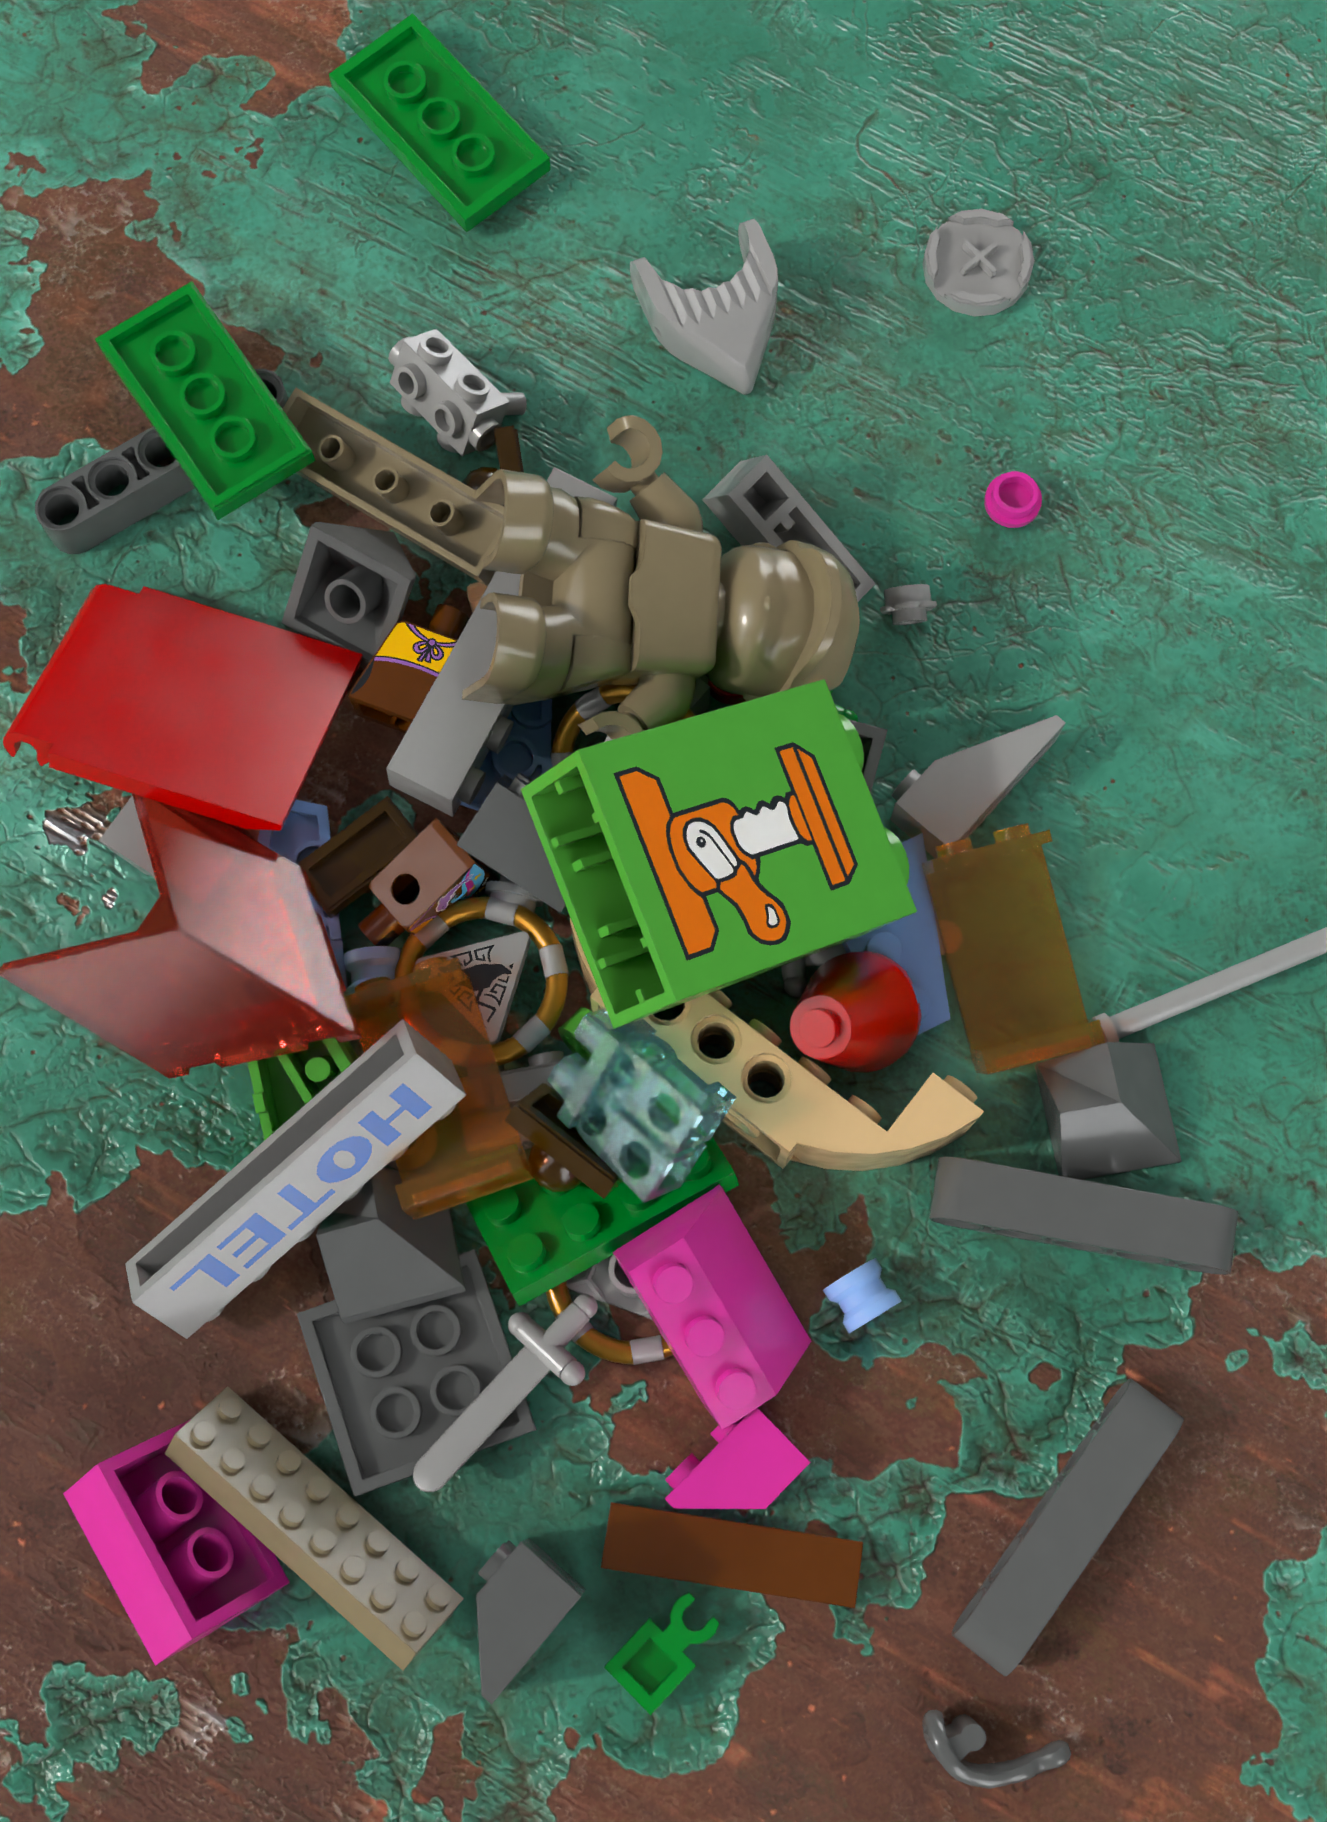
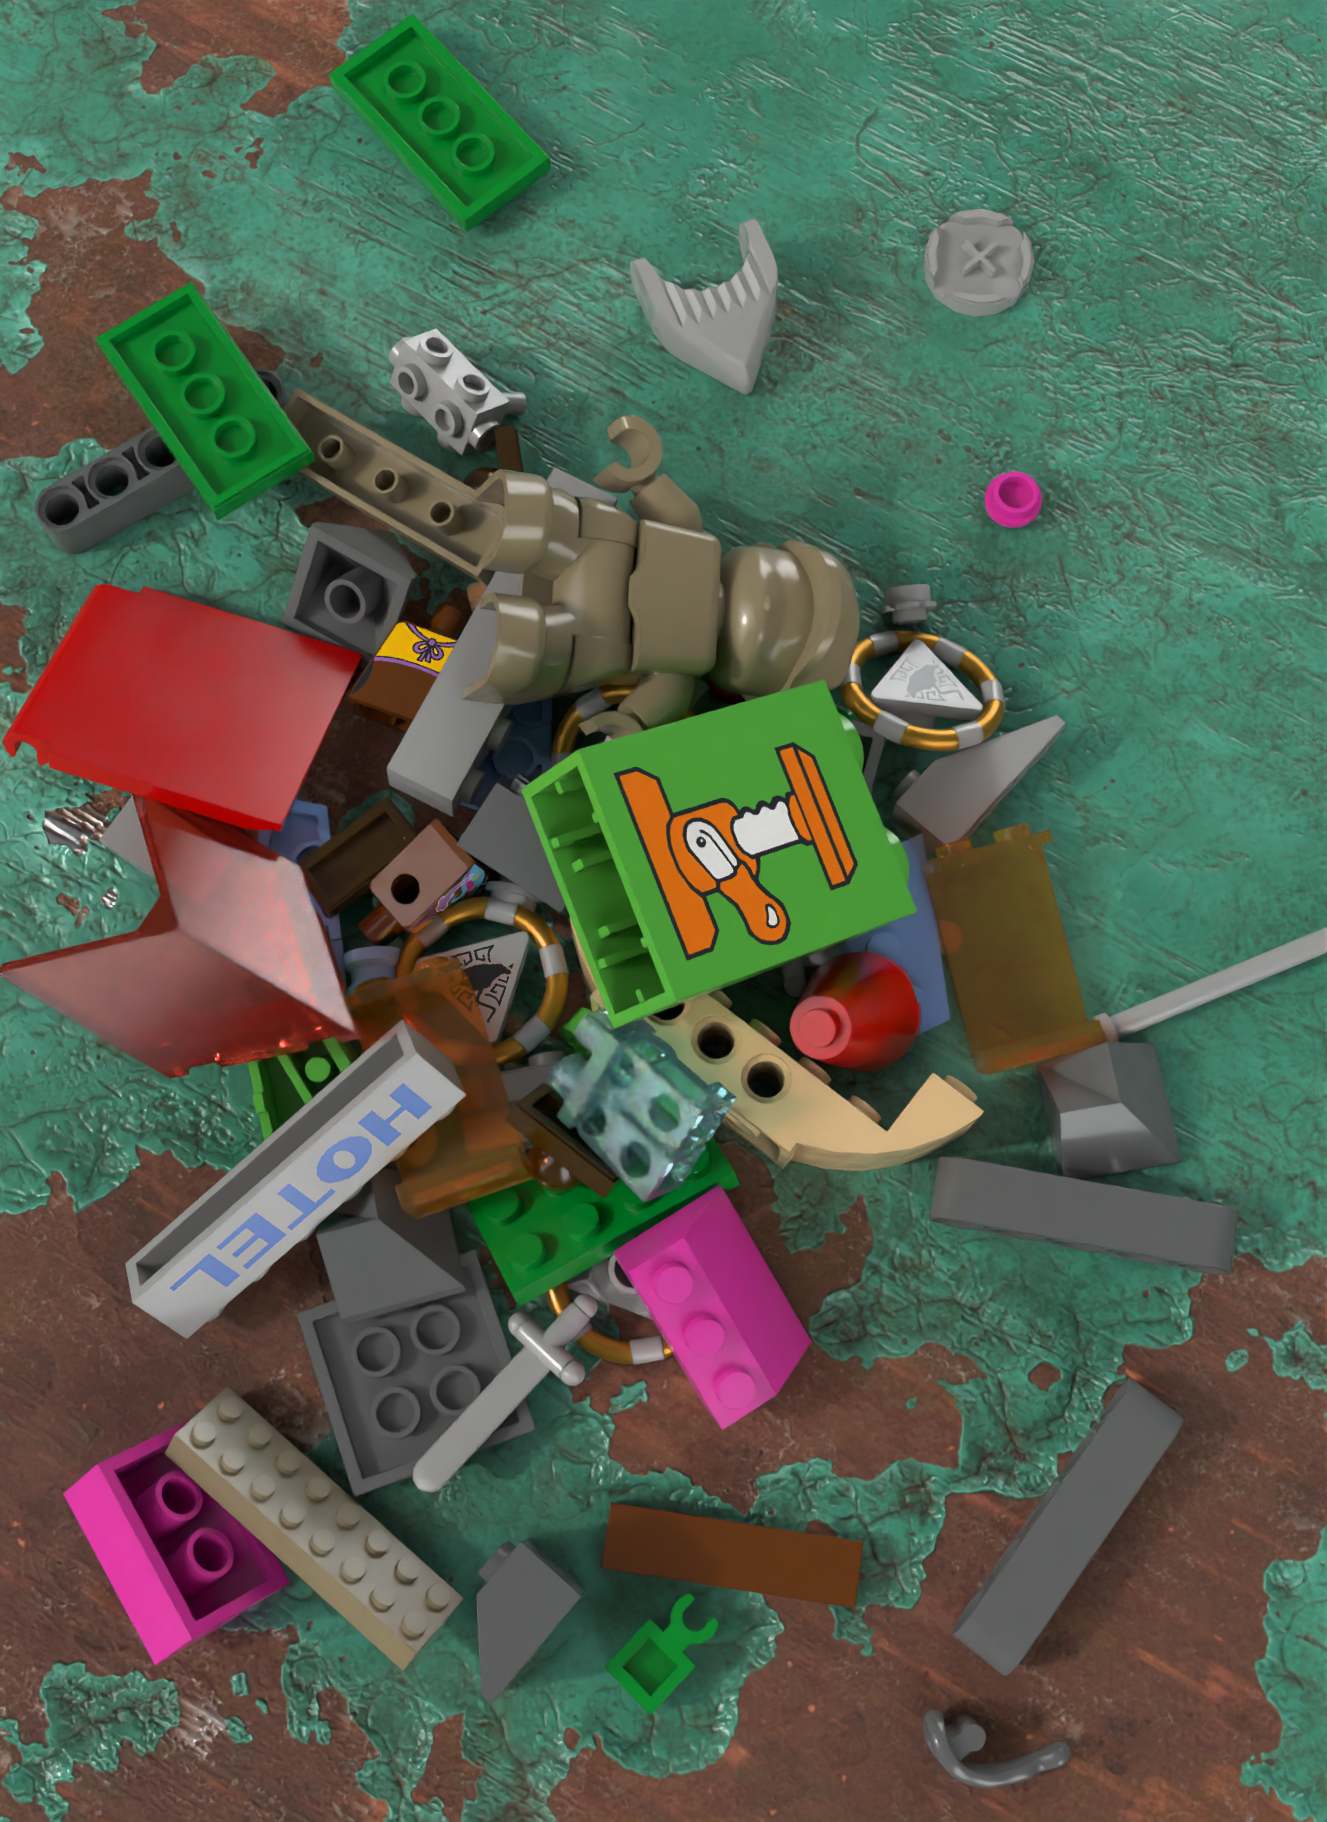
(741, 1471): dark pink slope -> none
(764, 507): light grey slope -> none
(862, 1295): light blue wheel -> none
(922, 689): none -> piece

